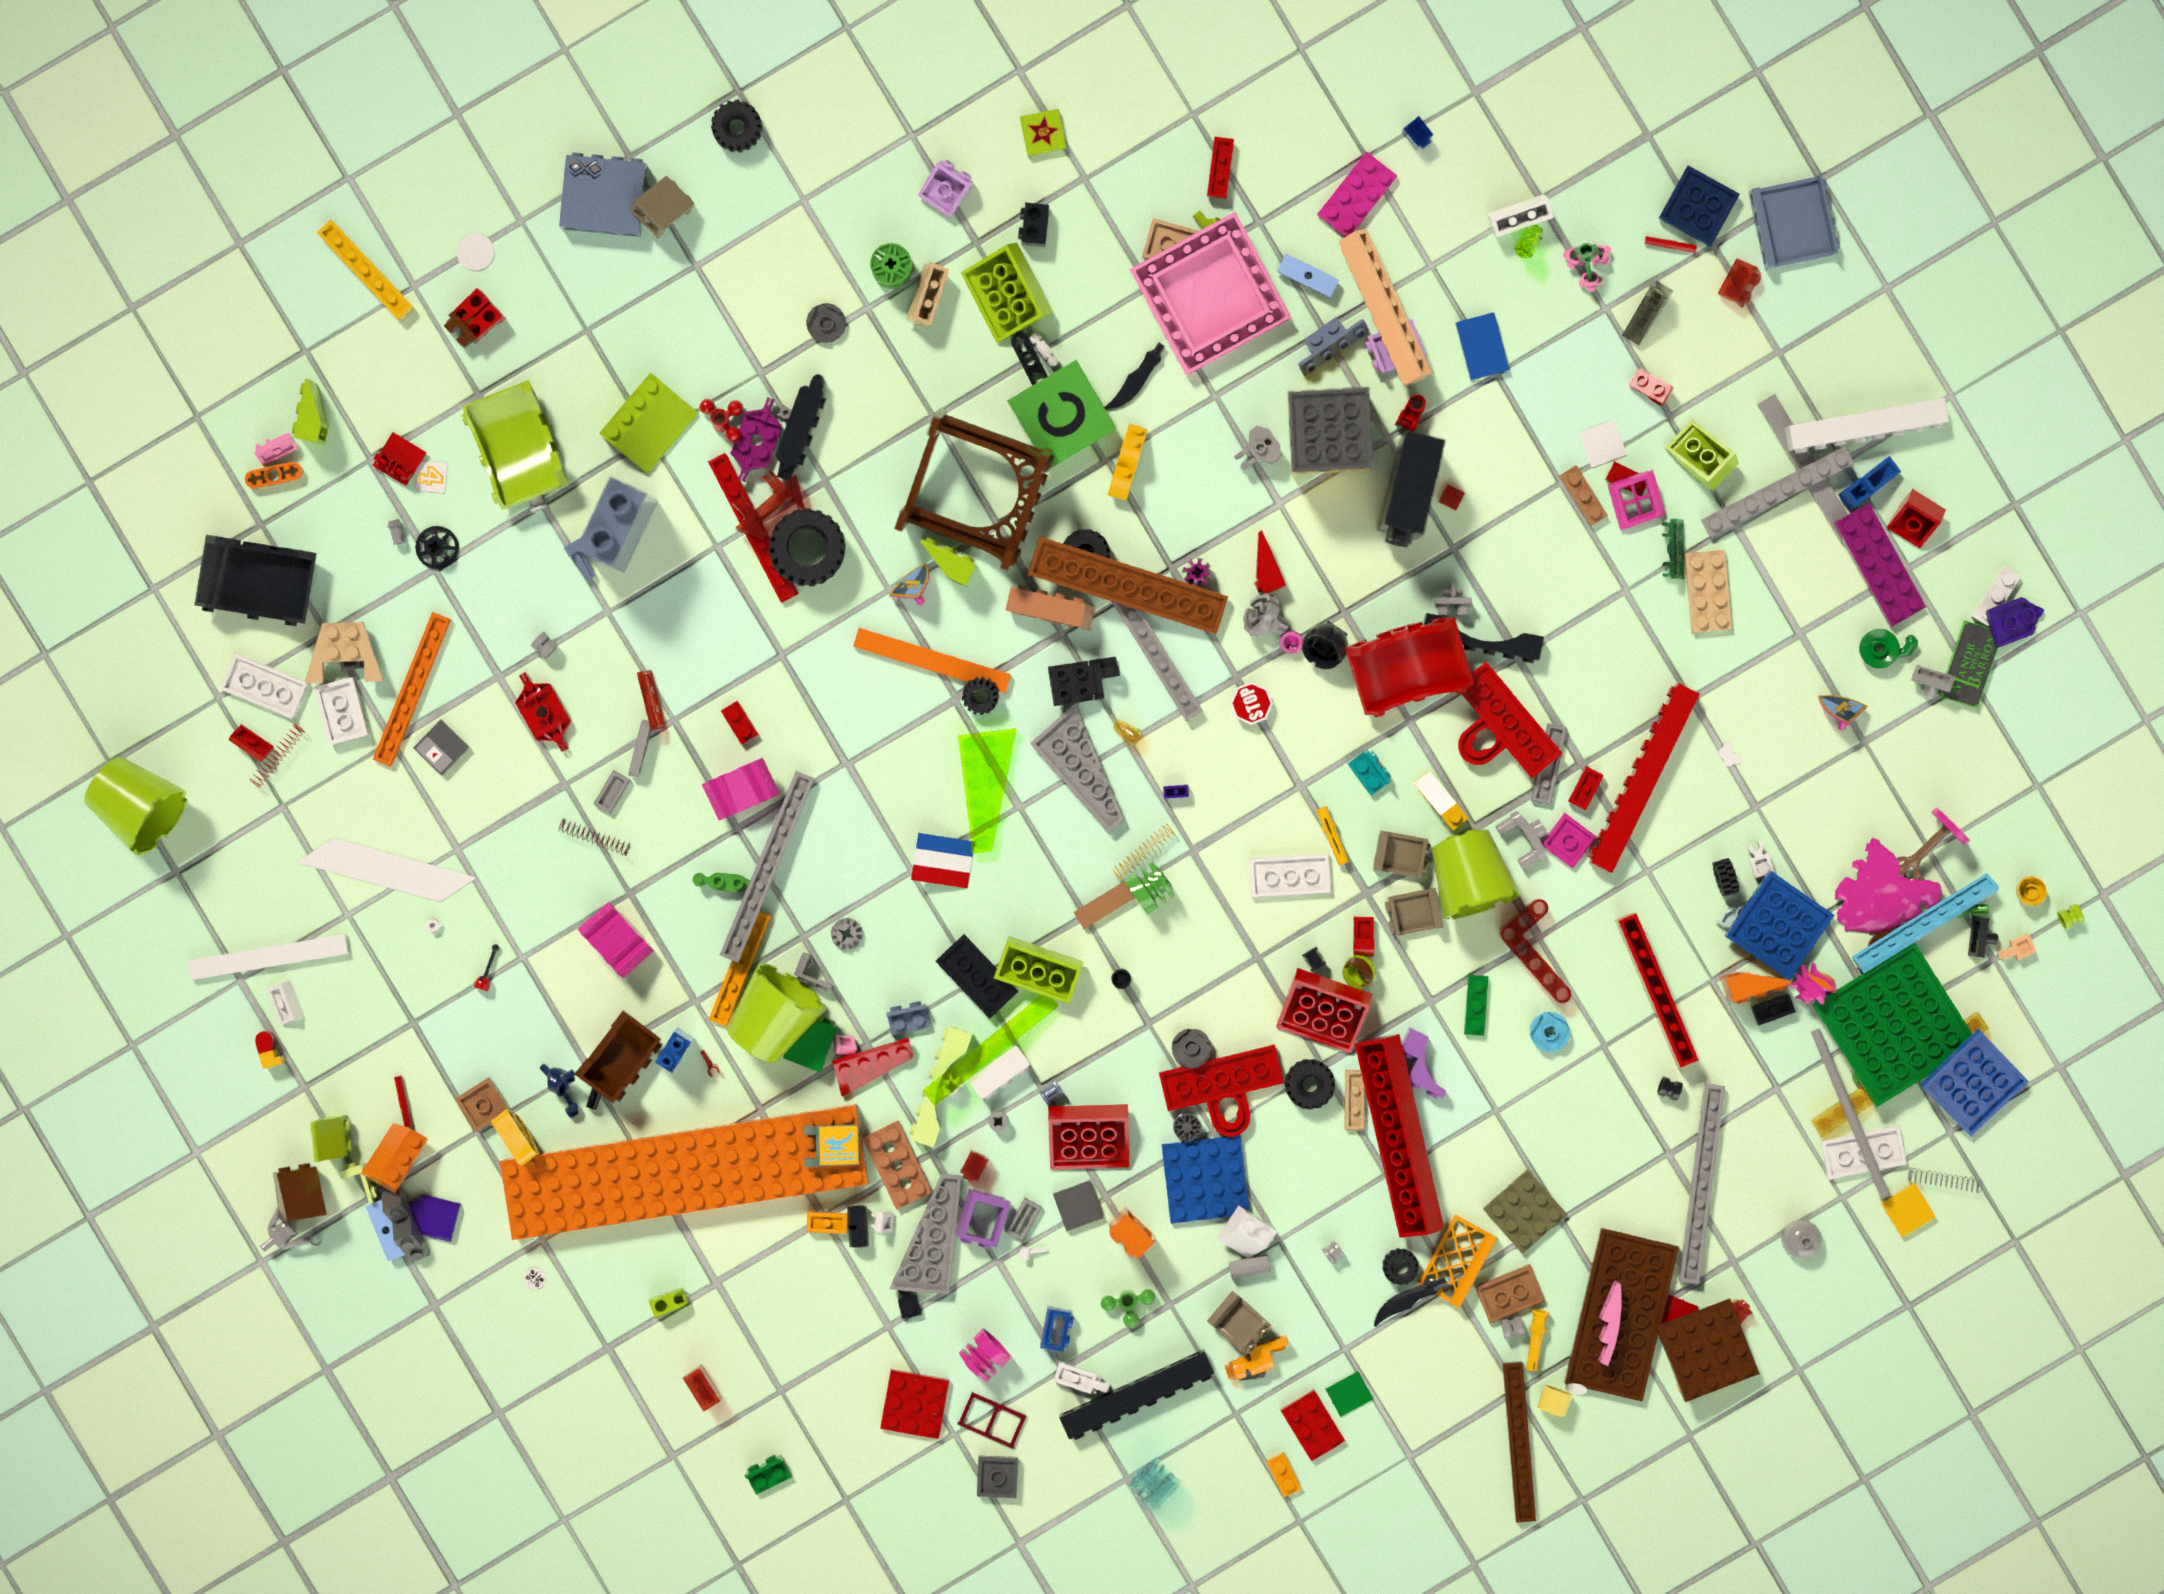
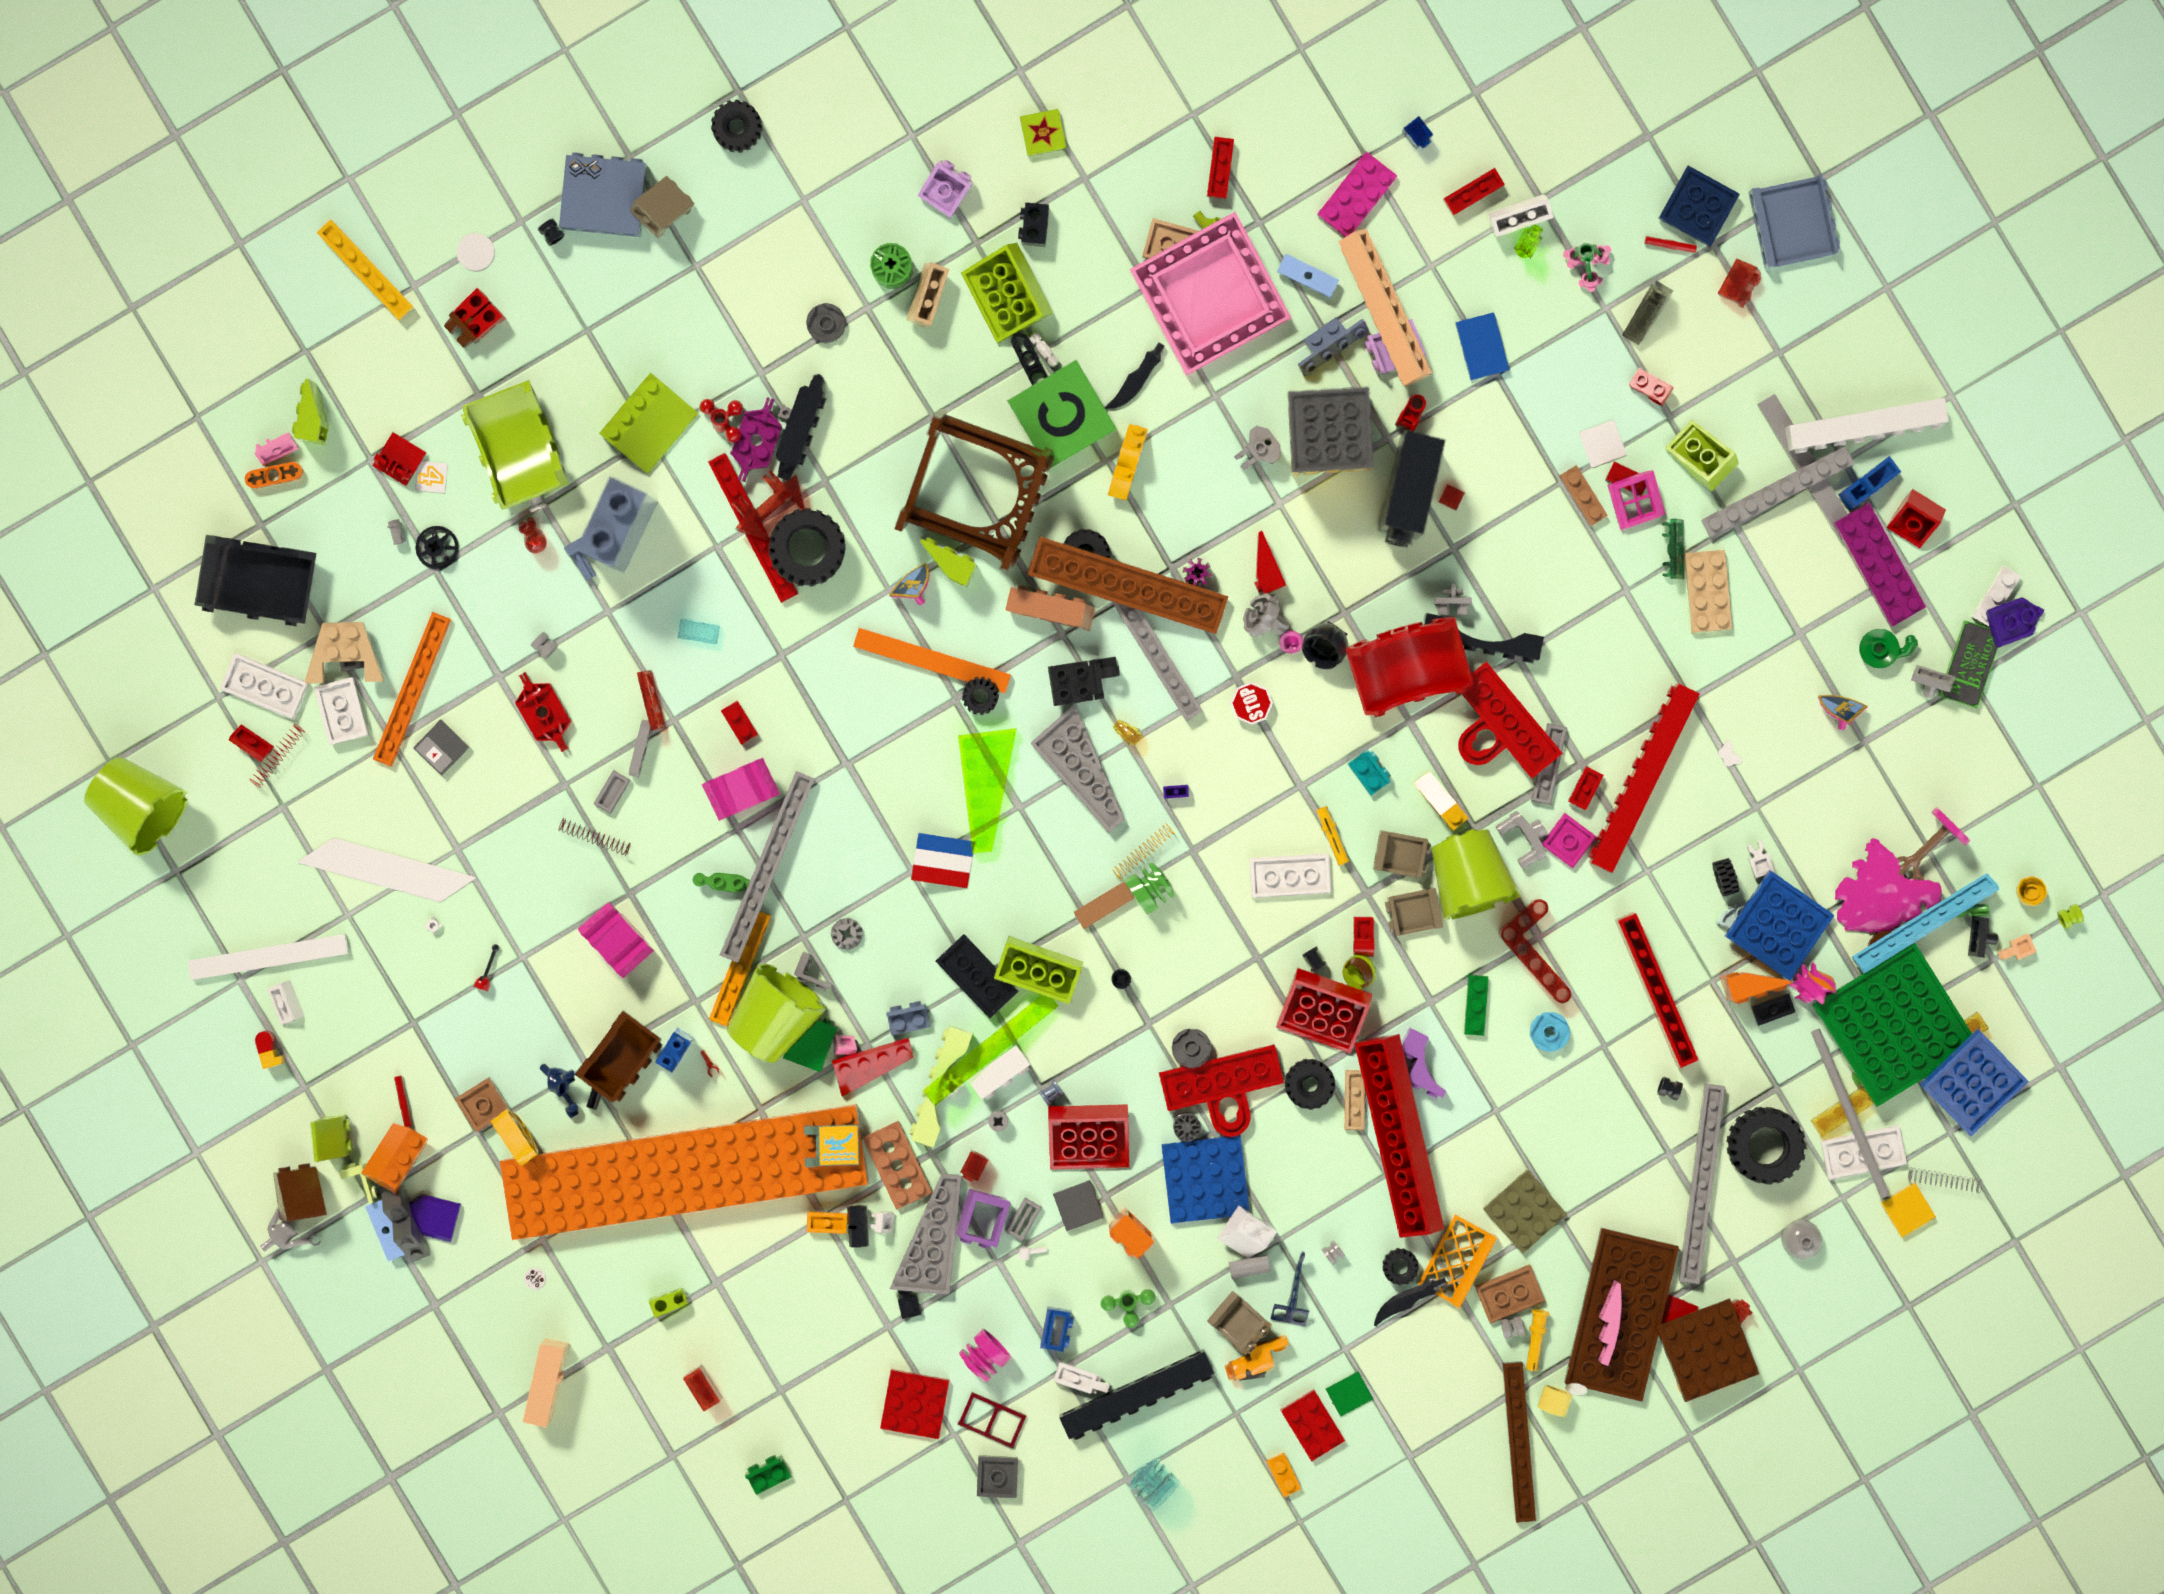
(534, 538): none -> clear red piece
(545, 1382): none -> light nougat brick
(551, 232): none -> black wheel
(698, 631): none -> clear light blue tile
(1292, 1302): none -> dark blue piece
(1473, 191): none -> red plate
(1790, 1157): none -> black tyre

